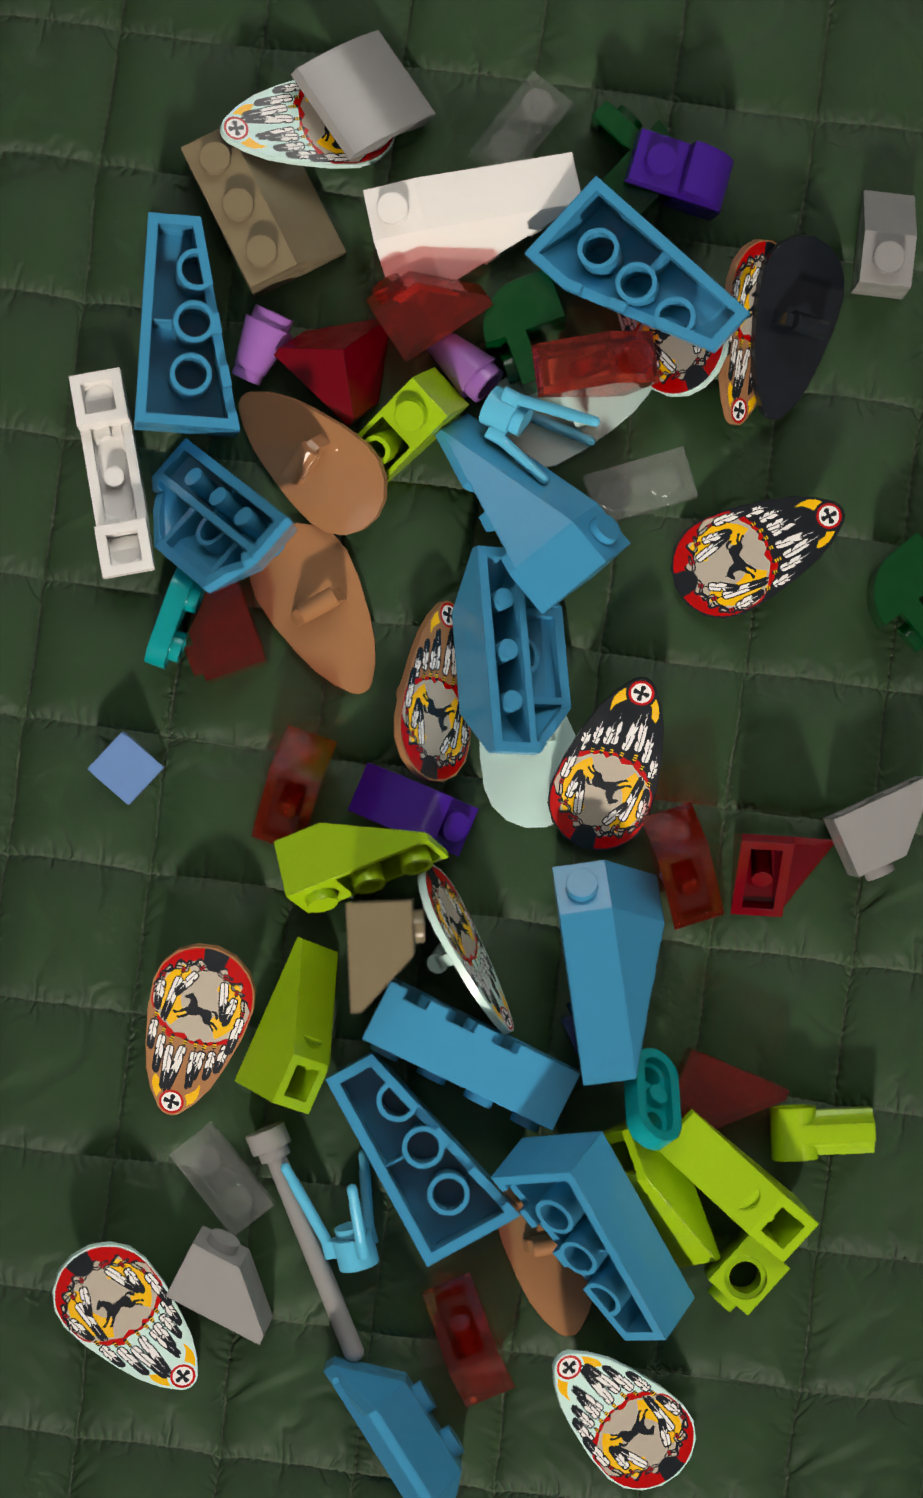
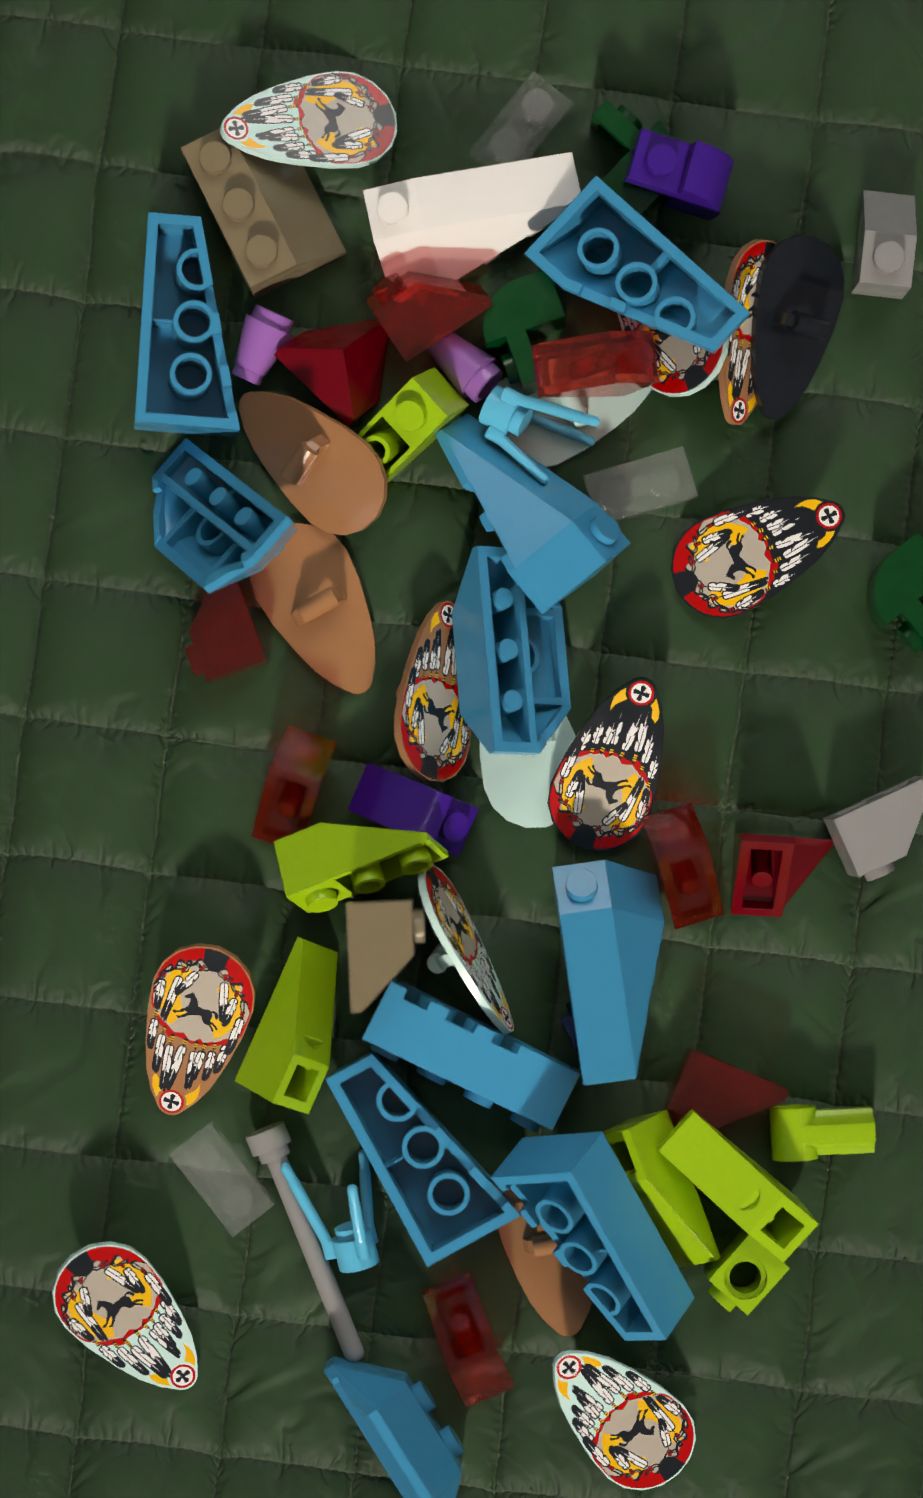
(113, 473): white slope -> none
(125, 767): medium blue slope -> none
(167, 638): teal plate -> none
(223, 1284): light grey slope -> none
(363, 94): light grey slope -> none
(653, 1101): teal plate -> none

